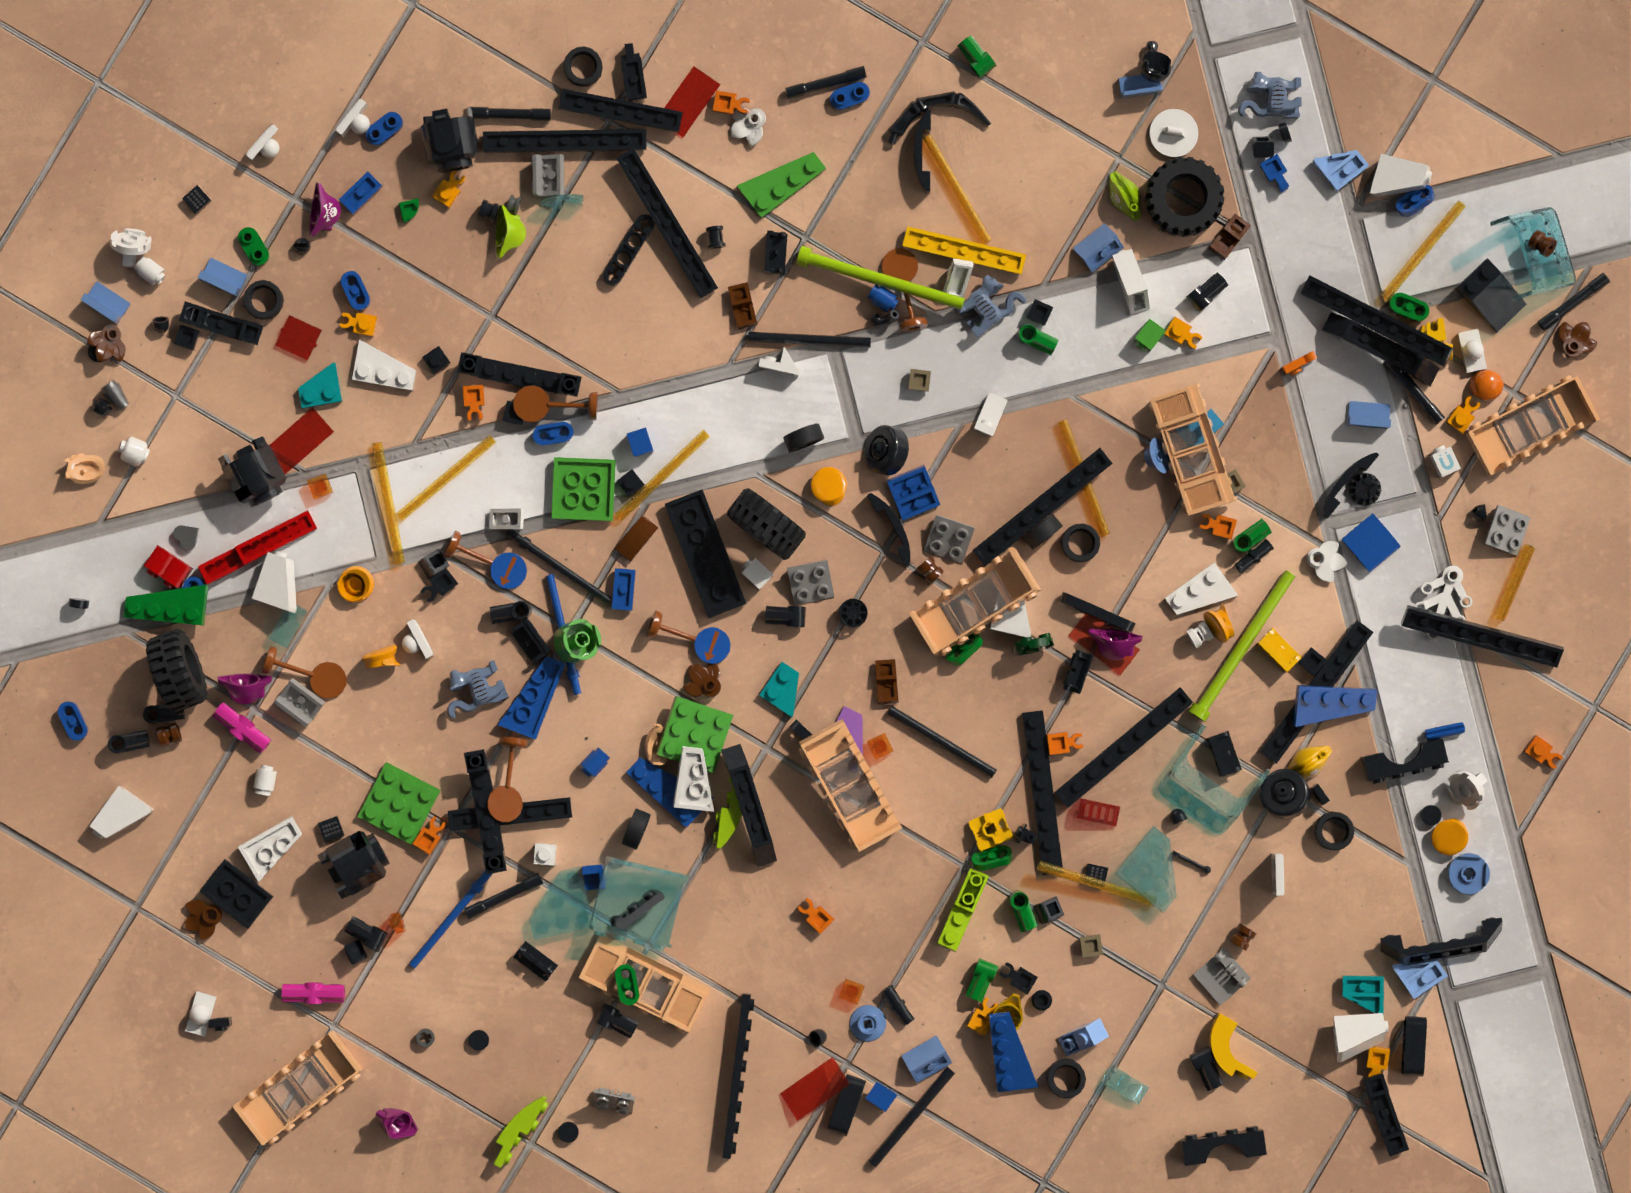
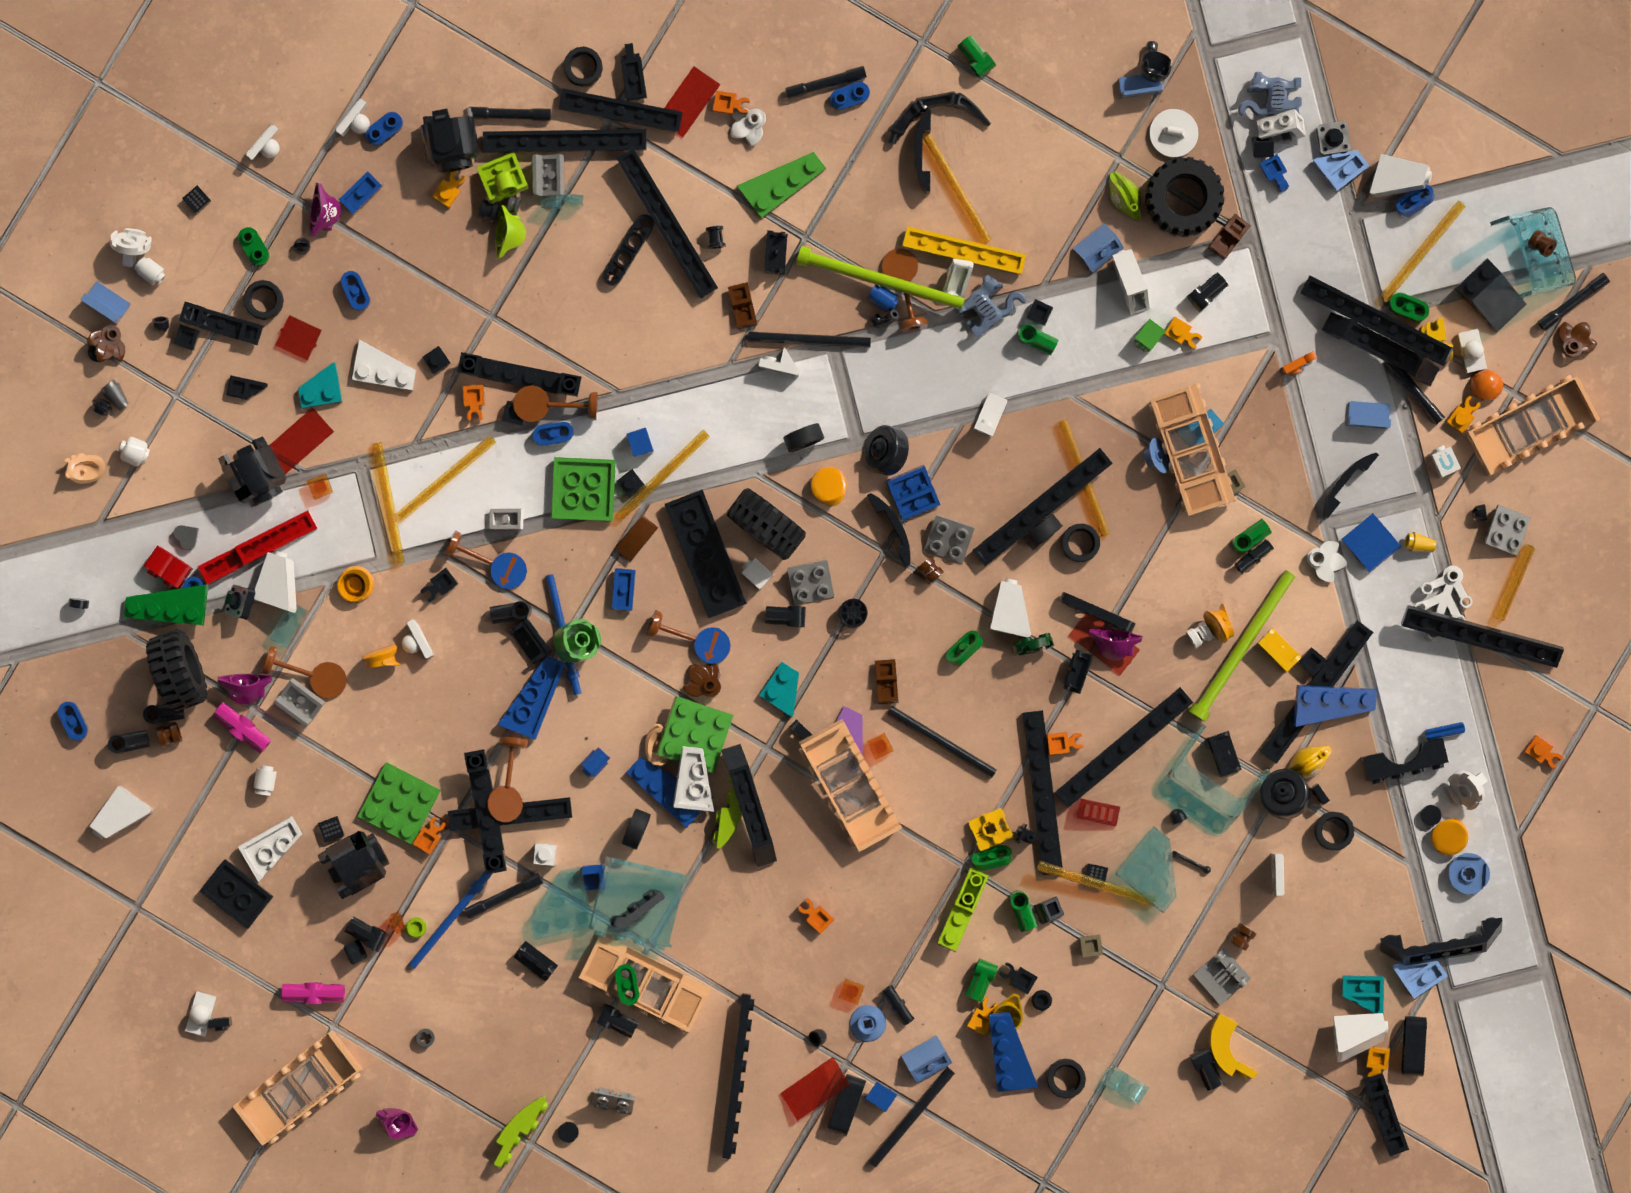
(200, 920): reddish brown plate -> none
(223, 277): medium blue panel -> none
(239, 602): none -> black piece
(244, 388): none -> black tile
(362, 324): light orange plate -> none
(409, 209): green tile -> none
(416, 927): none -> lime tile
(433, 563): black slope -> none
(478, 1040): black tile -> none
(479, 687): sand blue animal -> none
(502, 177): none -> lime plate
(525, 543): black bar -> none
(919, 380): dark tan plate -> none
(975, 602): light nougat window -> none
(1083, 1037): light blue slope -> none
(1196, 1149): black arch -> none
(1202, 590): white wing -> none
(1221, 526): orange plate -> none
(1281, 123): none -> white bracket
(1333, 138): none -> flat silver piece
(1362, 498): black gear -> none
(1418, 543): none -> yellow cone

